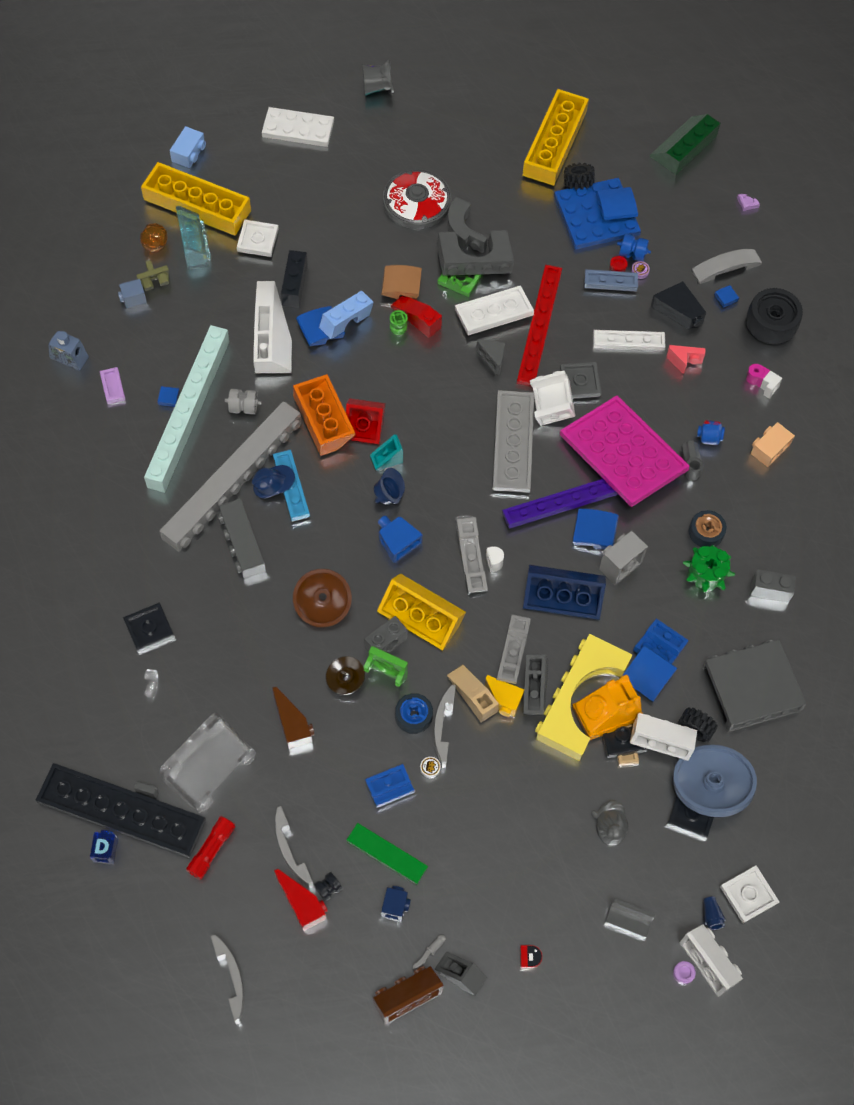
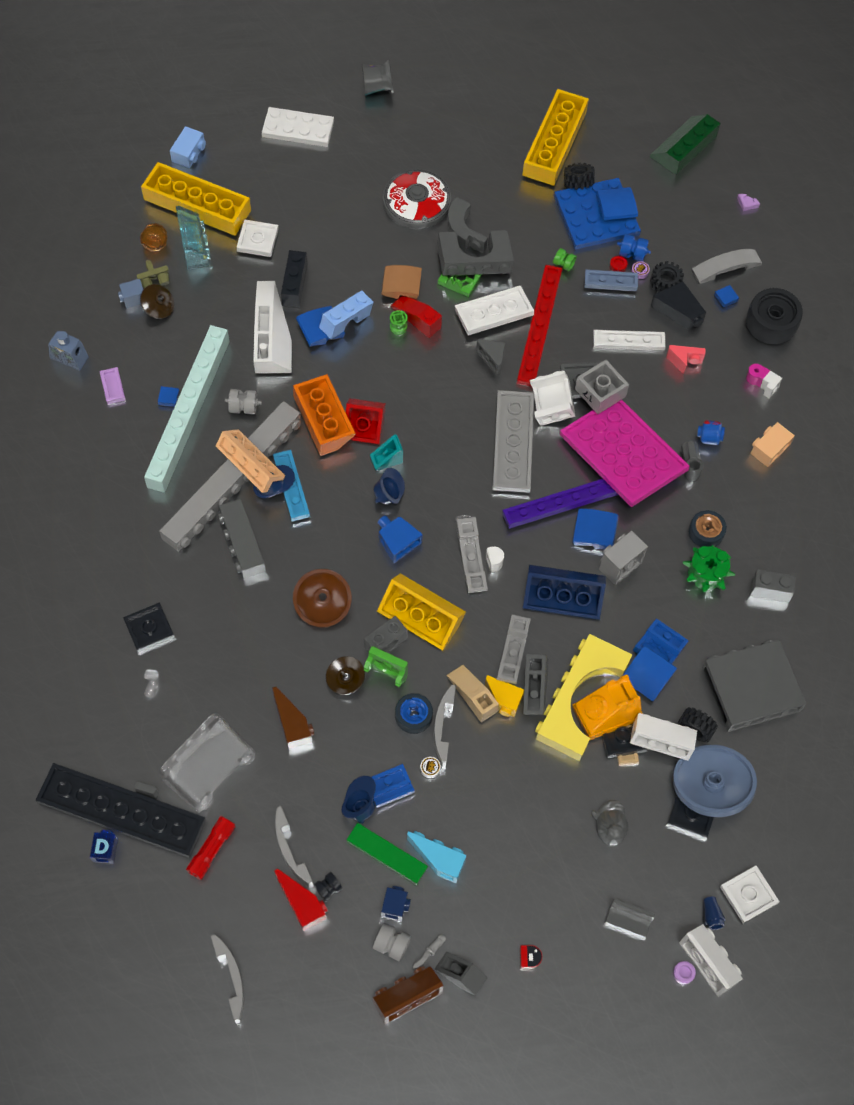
(151, 304): none -> dark brown dish
(247, 460): none -> light nougat fence
(359, 799): none -> dark blue piece
(392, 942): none -> light grey wheel
(441, 859): none -> medium azure slope
(564, 259): none -> bright green wheel
(601, 386): none -> light grey brick
(666, 269): none -> black tyre

